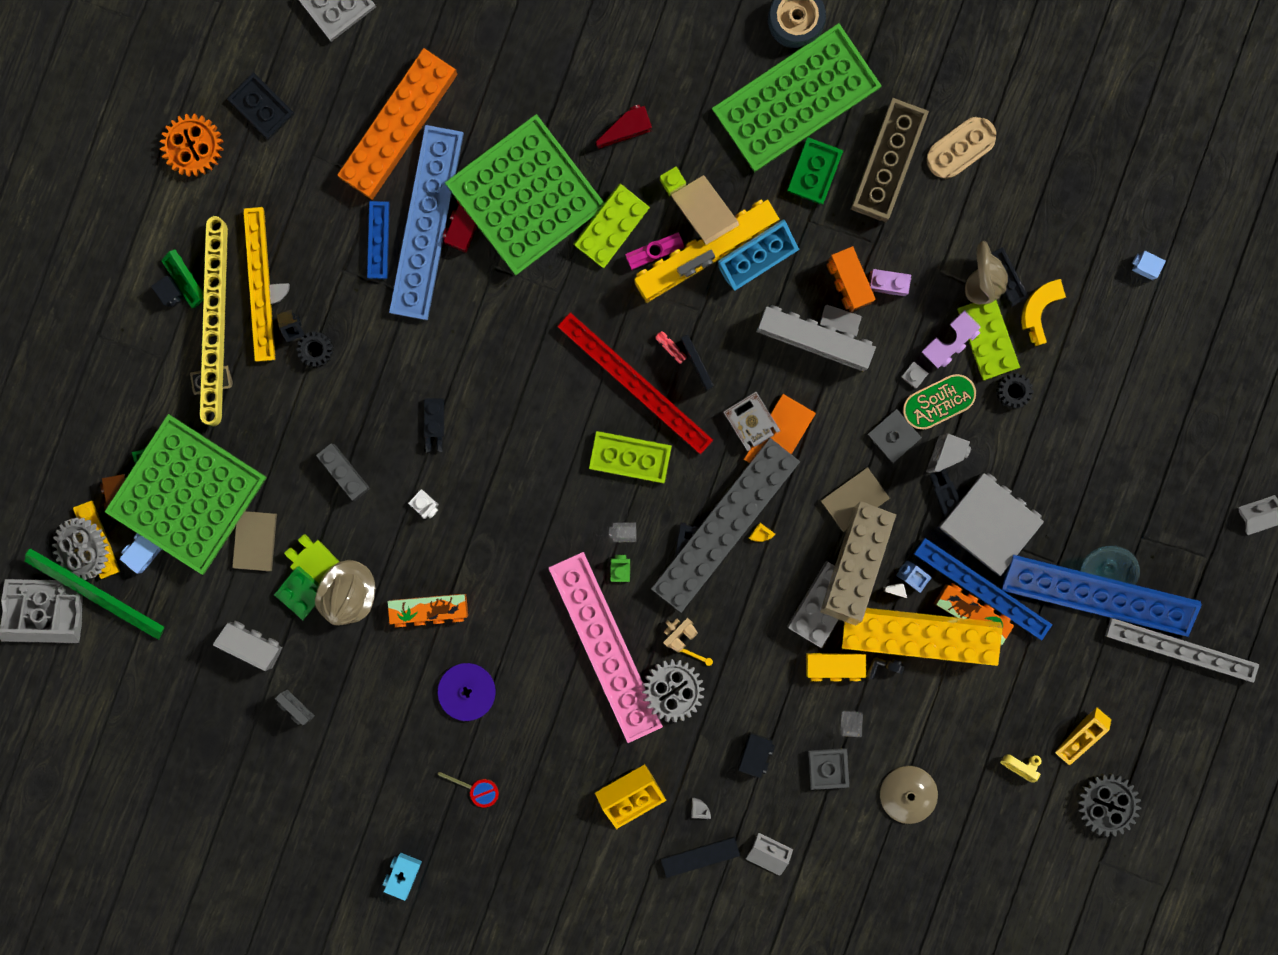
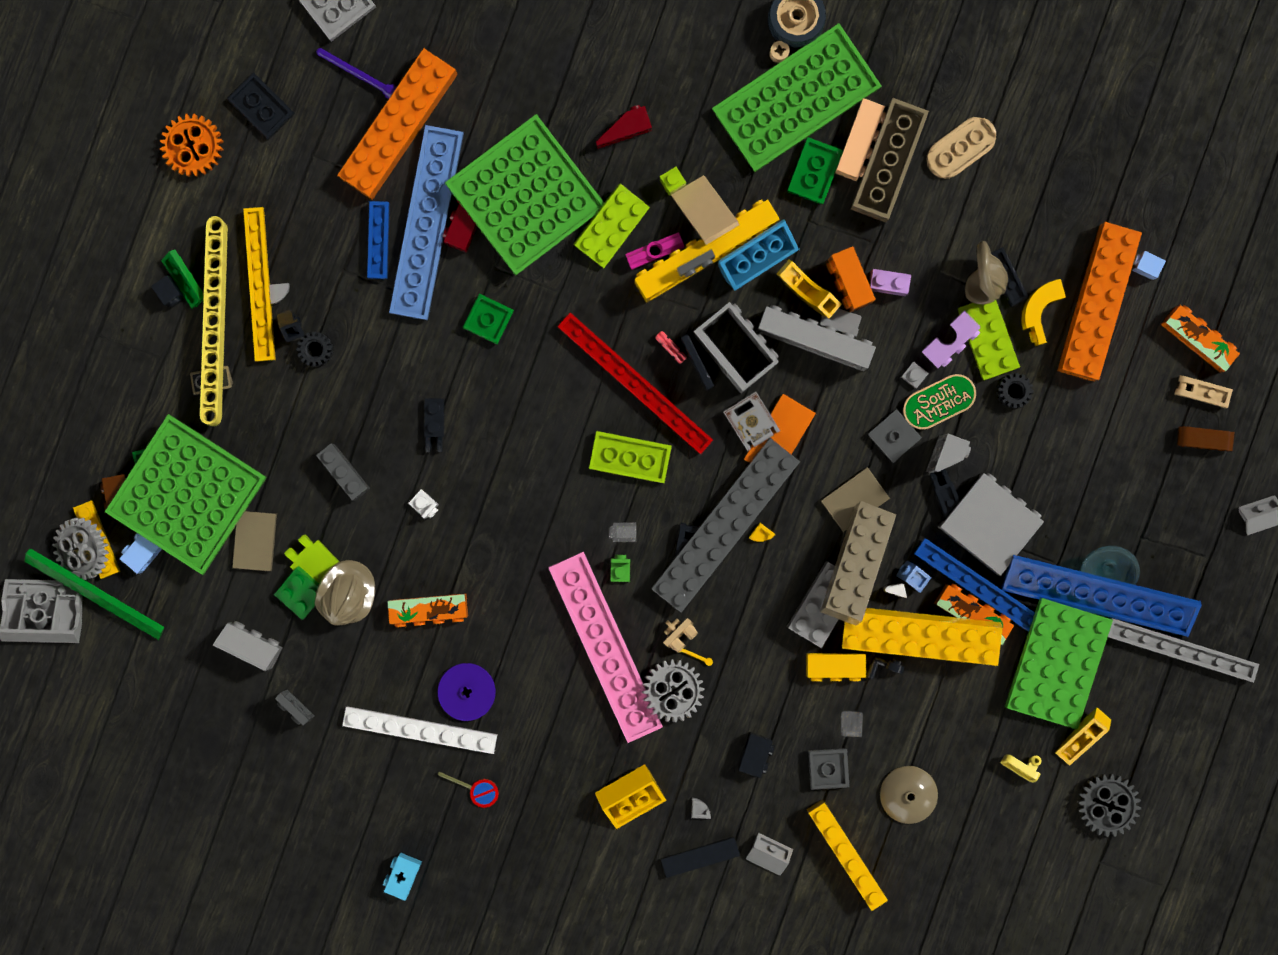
(386, 89): none -> dark purple piece
(420, 730): none -> white plate
(488, 319): none -> green plate
(719, 358): none -> light grey hose
(779, 55): none -> tan wheel
(807, 290): none -> yellow arch
(847, 855): none -> yellow brick
(859, 140): none -> light nougat brick
(1058, 663): none -> bright green plate
(1099, 301): none -> orange brick
(1200, 338): none -> brick
(1204, 392): none -> tan plate
(1205, 438): none -> reddish brown beam

